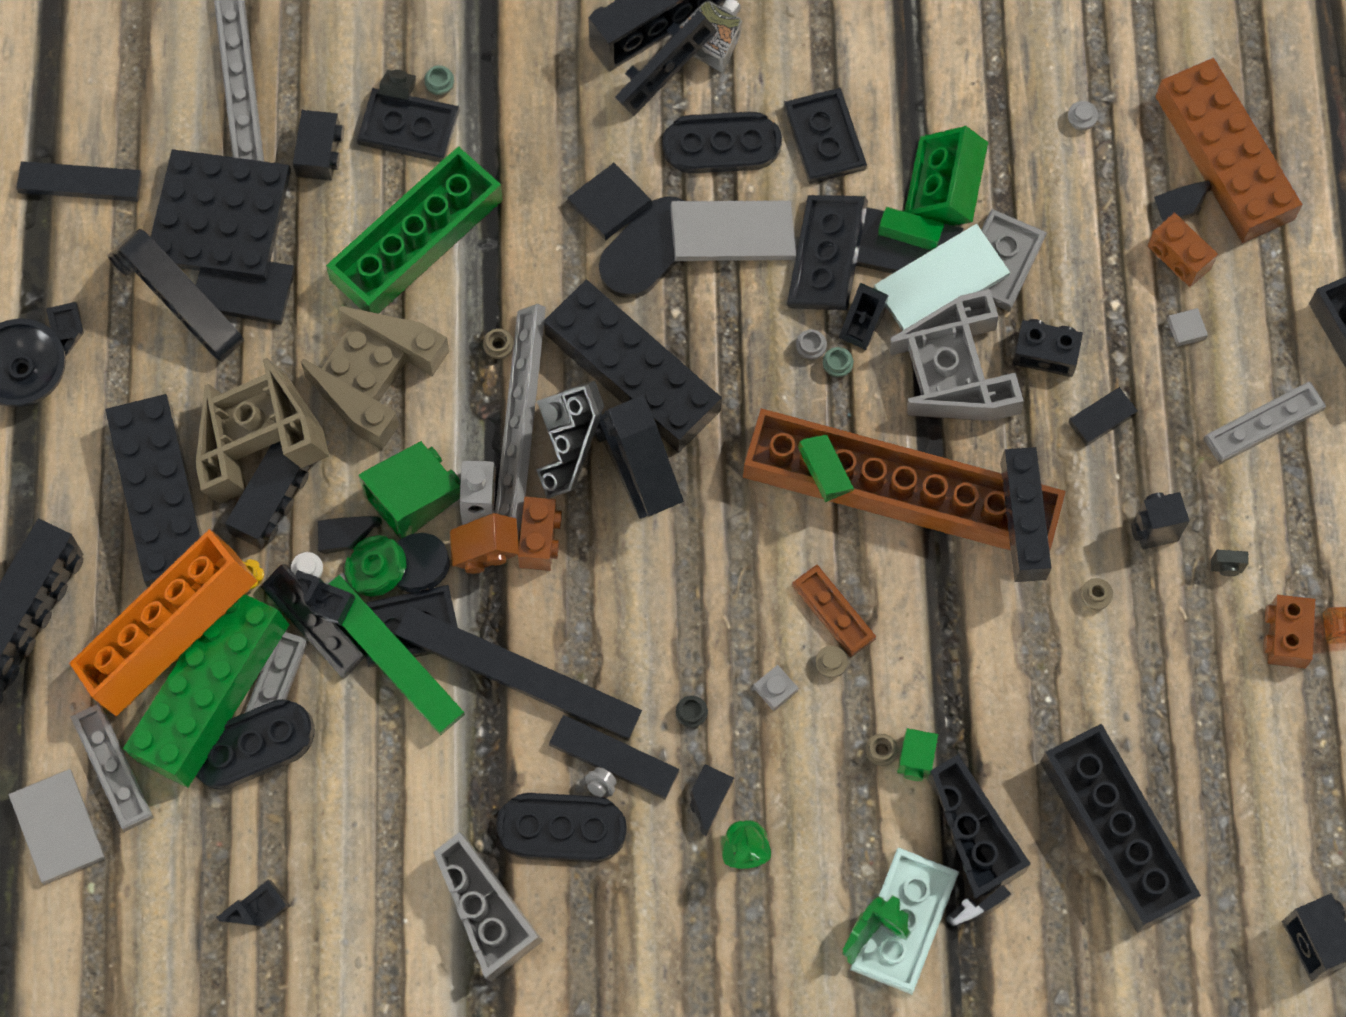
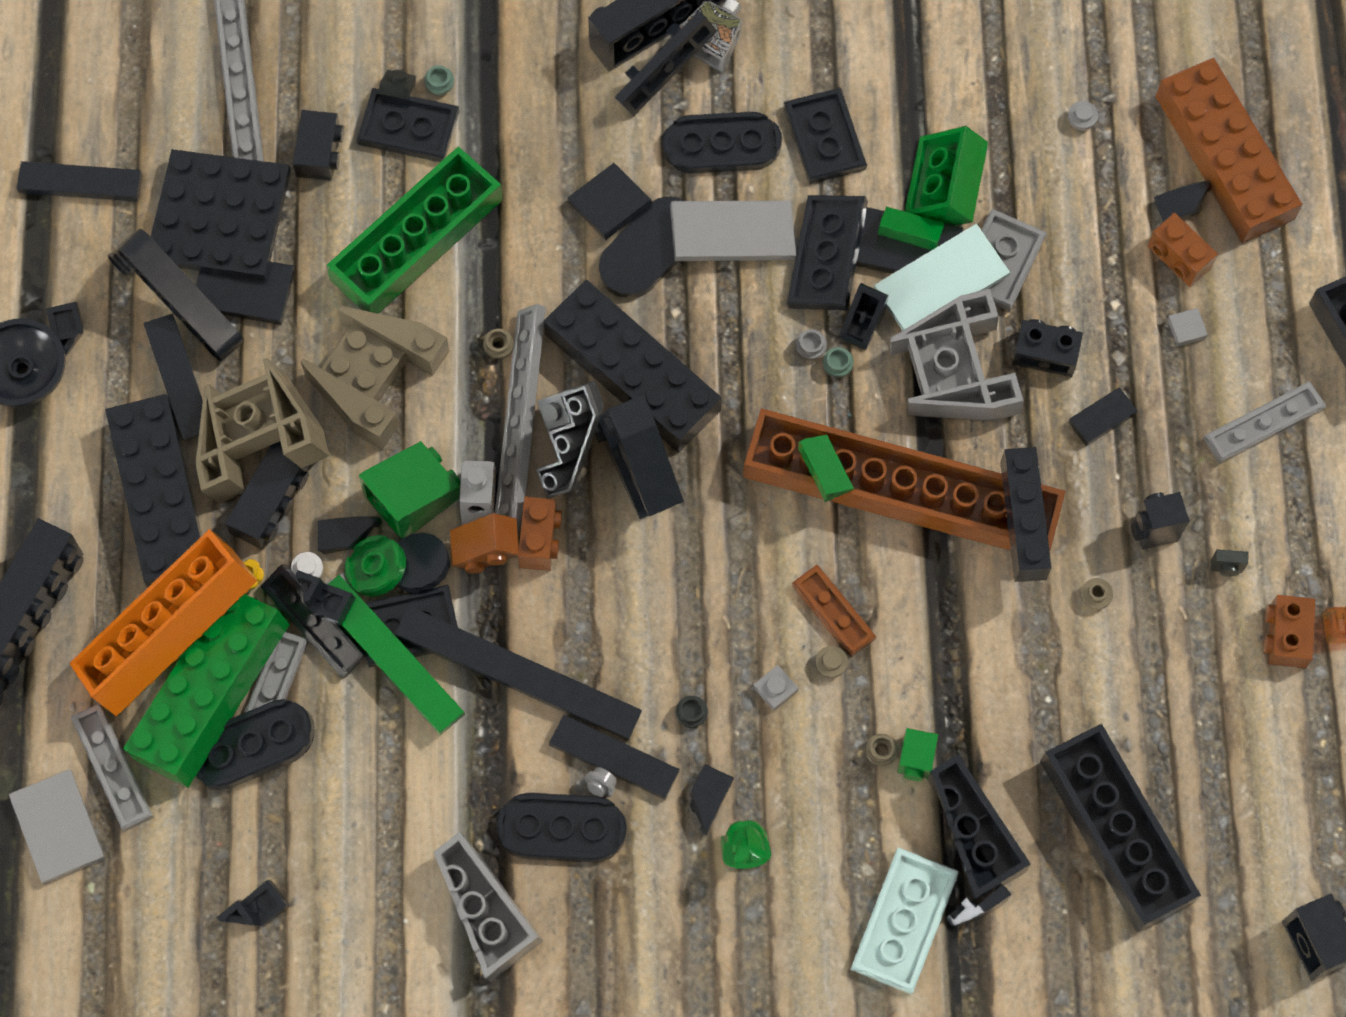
(176, 373): none -> black slope
(876, 914): green hair -> none

